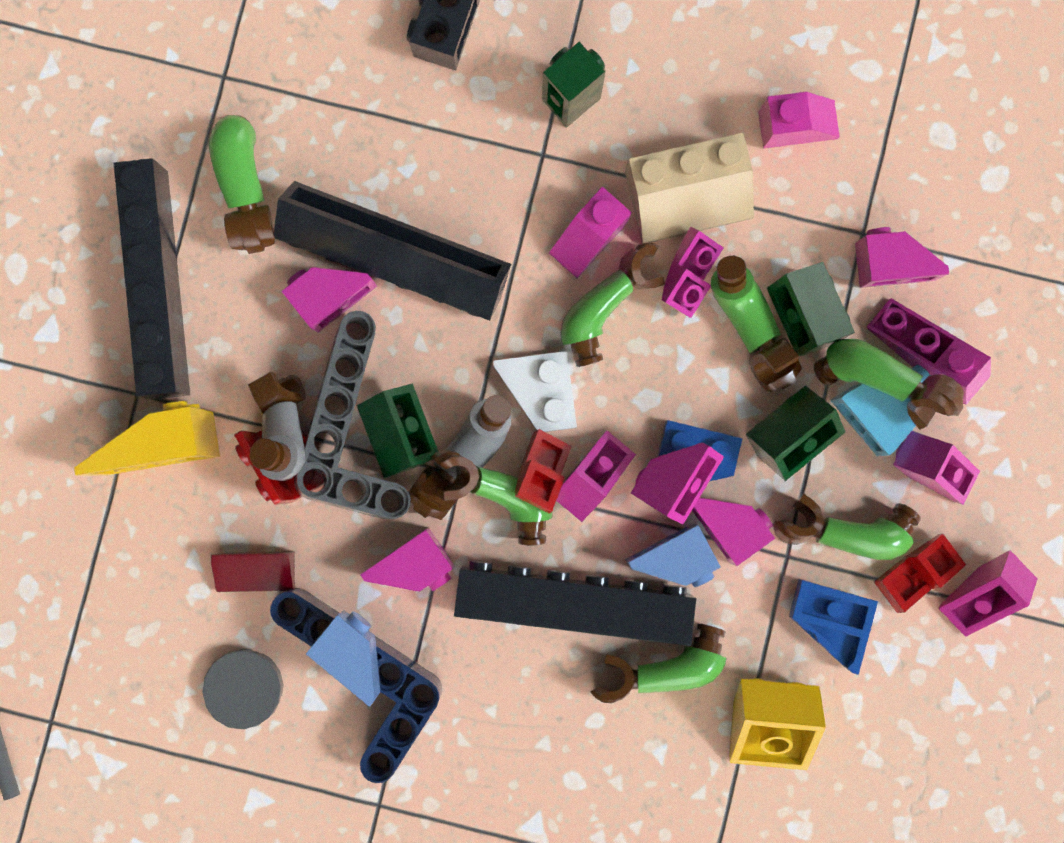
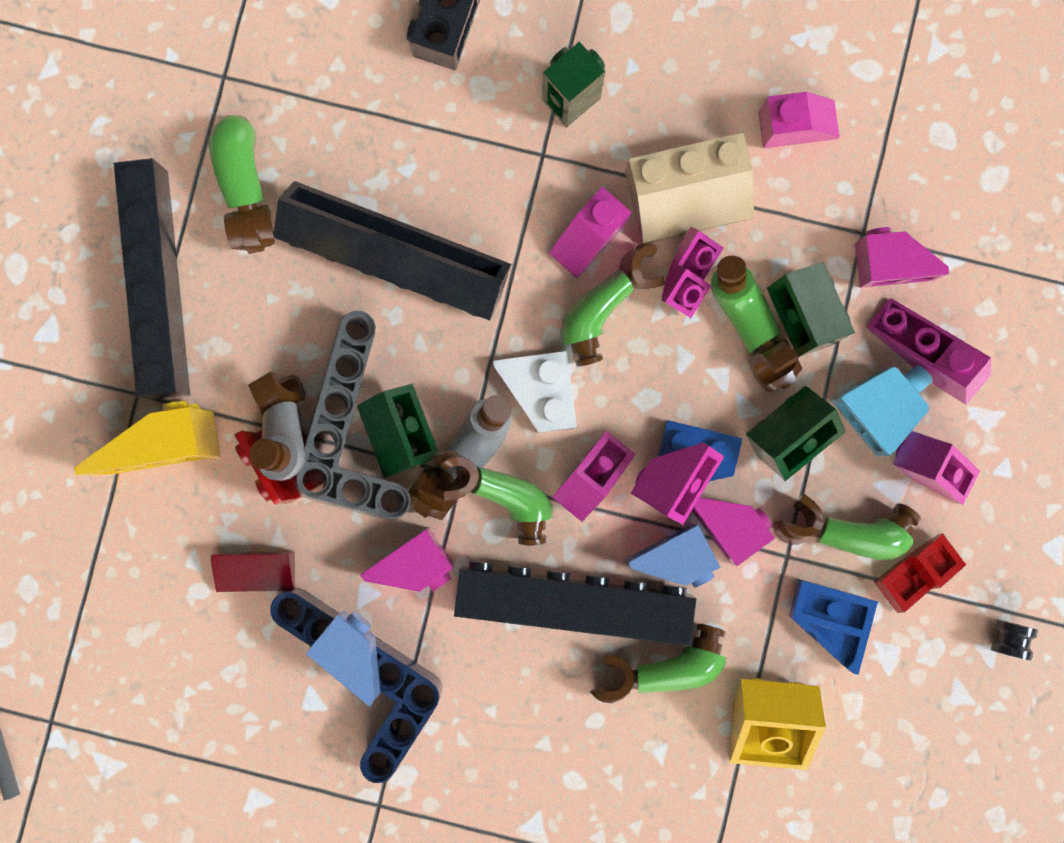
(242, 689): dark grey tile -> none
(326, 294): dark pink slope -> none
(541, 471): red slope -> none
(869, 365): piece -> none
(990, 594): dark pink slope -> none
(1014, 640): none -> black wheel

